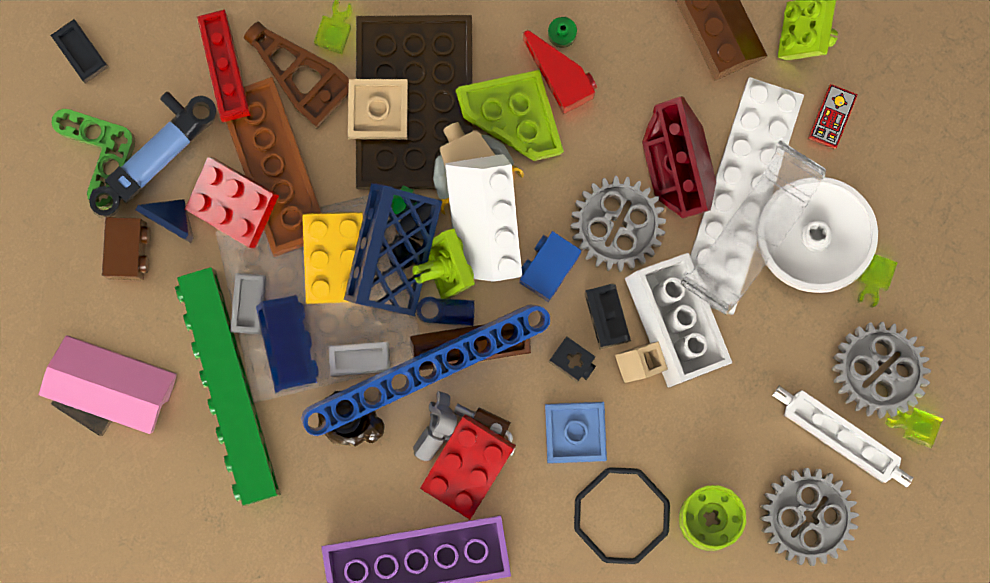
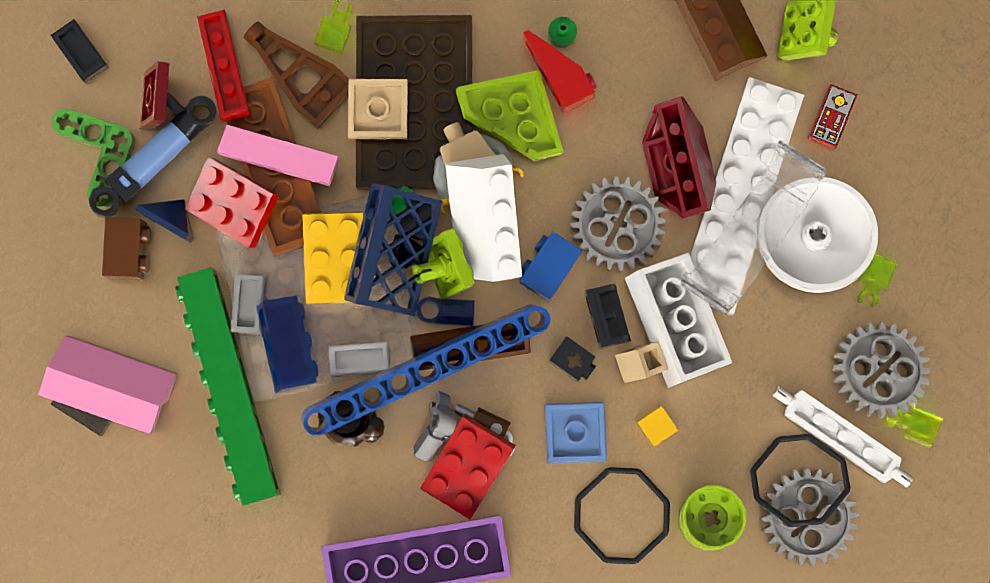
(154, 96): none -> dark red tile
(278, 155): none -> bright pink tile
(657, 426): none -> yellow tile
(832, 508): none -> black piece

